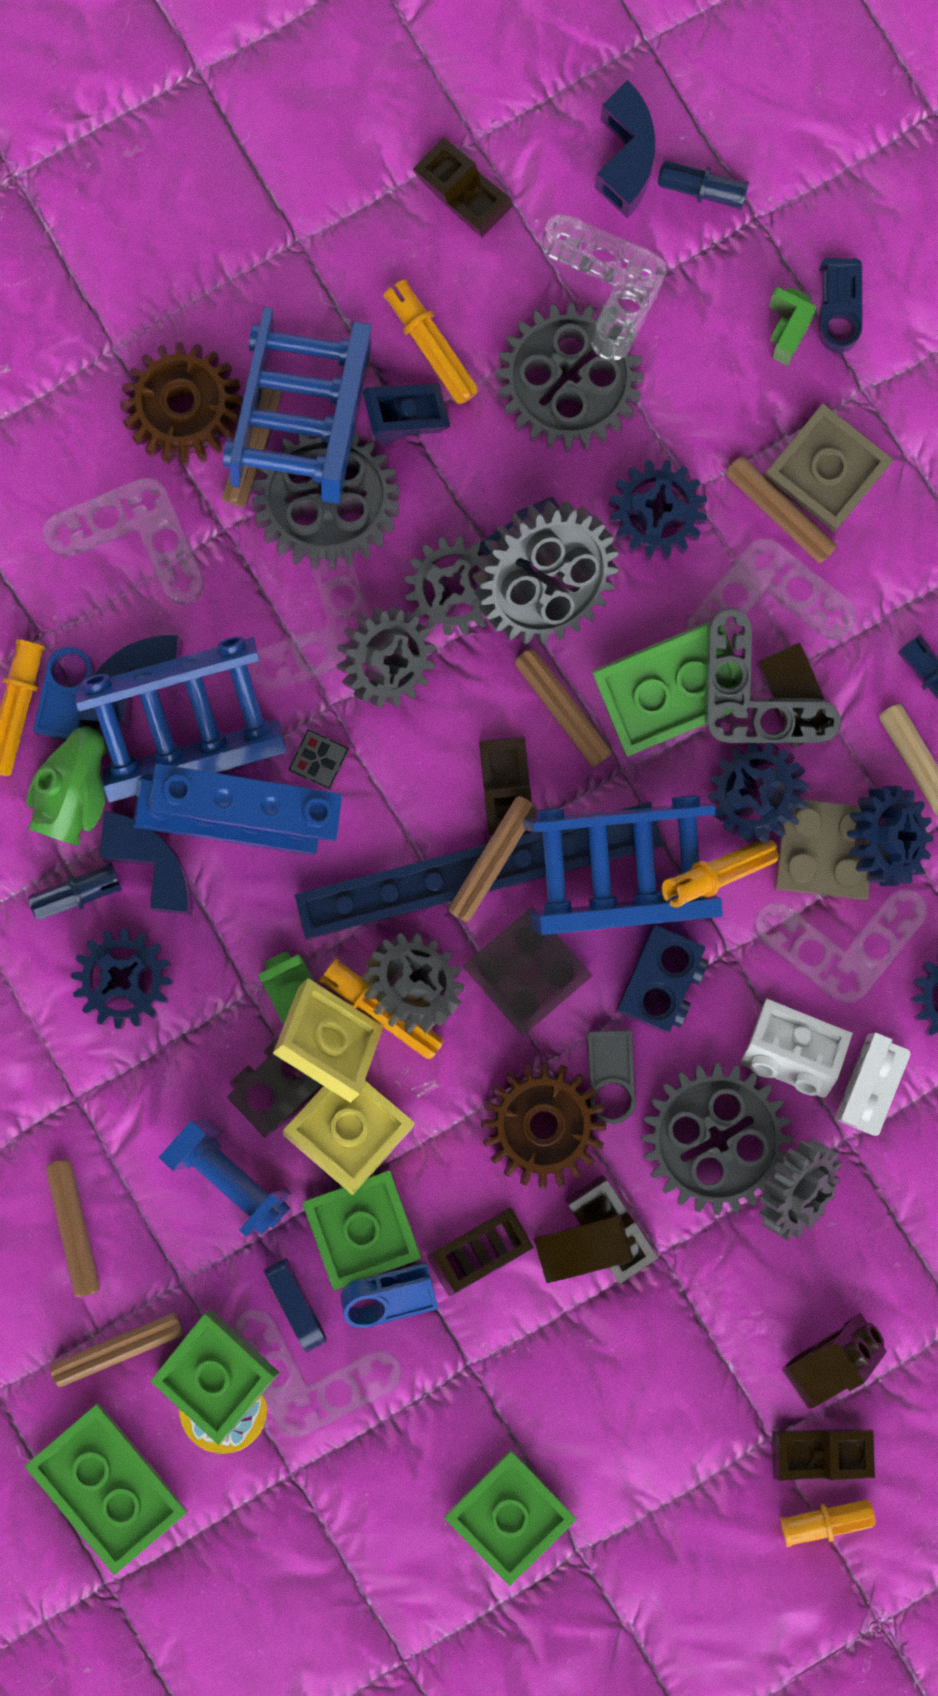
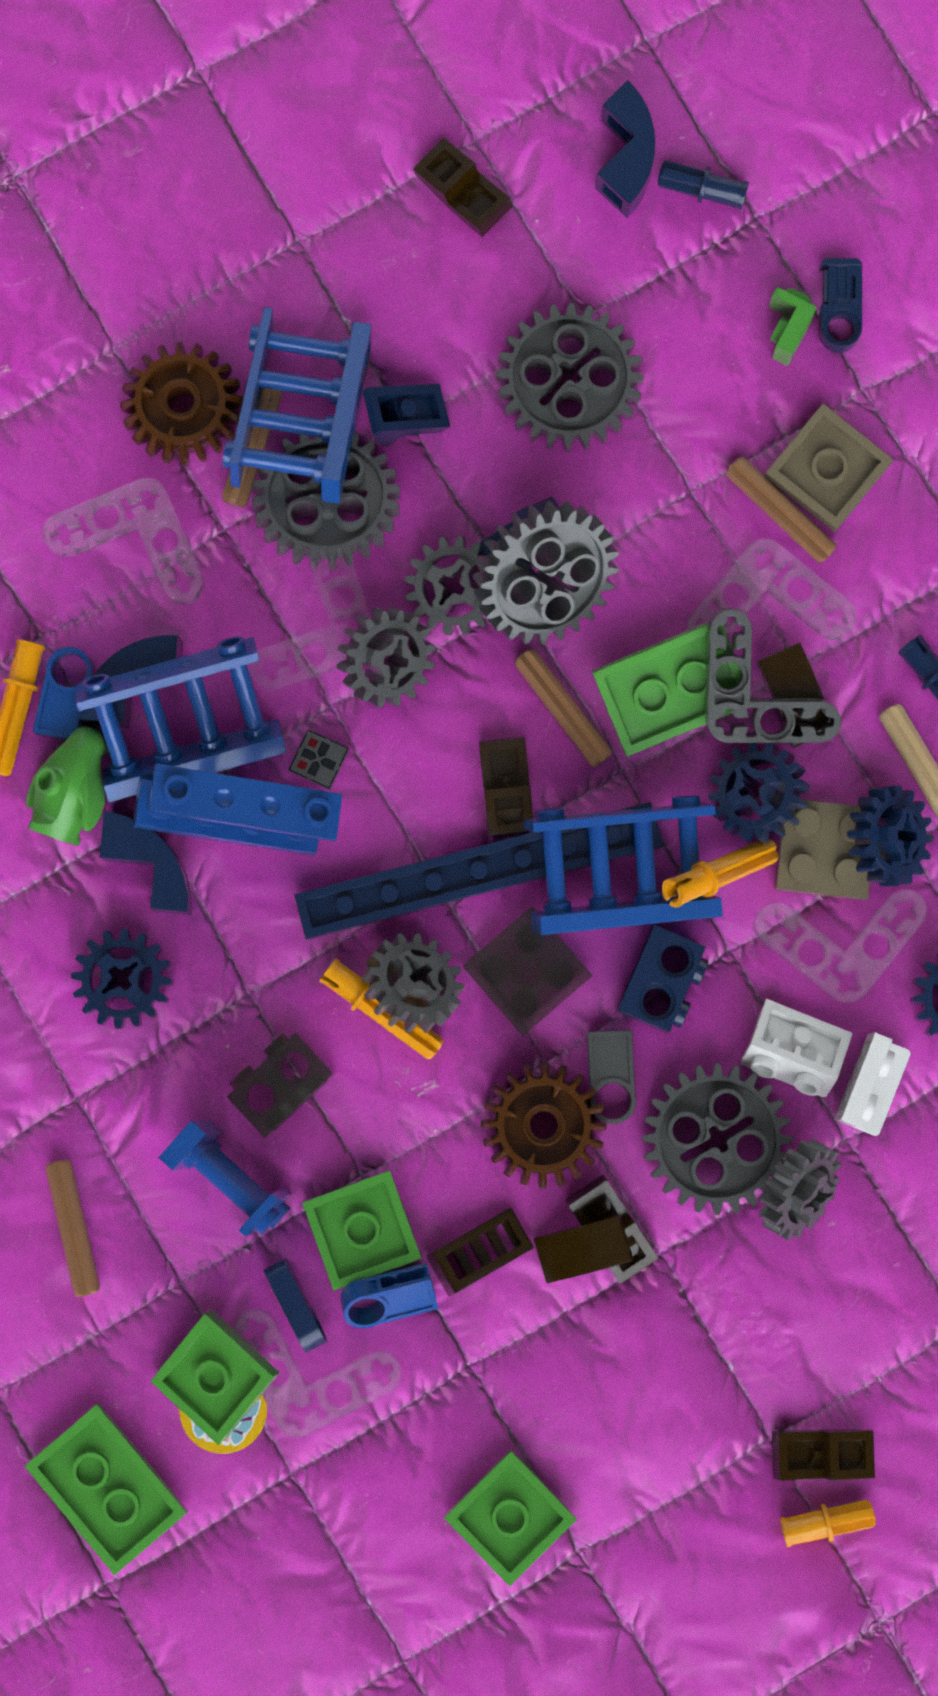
(74, 892): dark blue axle -> none
(116, 1349): medium nougat axle -> none
(282, 980): bright green bracket -> none
(328, 1040): light yellow plate -> none
(348, 1136): light yellow plate -> none
(431, 342): light orange axle -> none
(492, 859): medium nougat axle -> none
(627, 281): clear beam -> none
(675, 513): dark blue gear -> none
(836, 1362): dark brown pin -> none

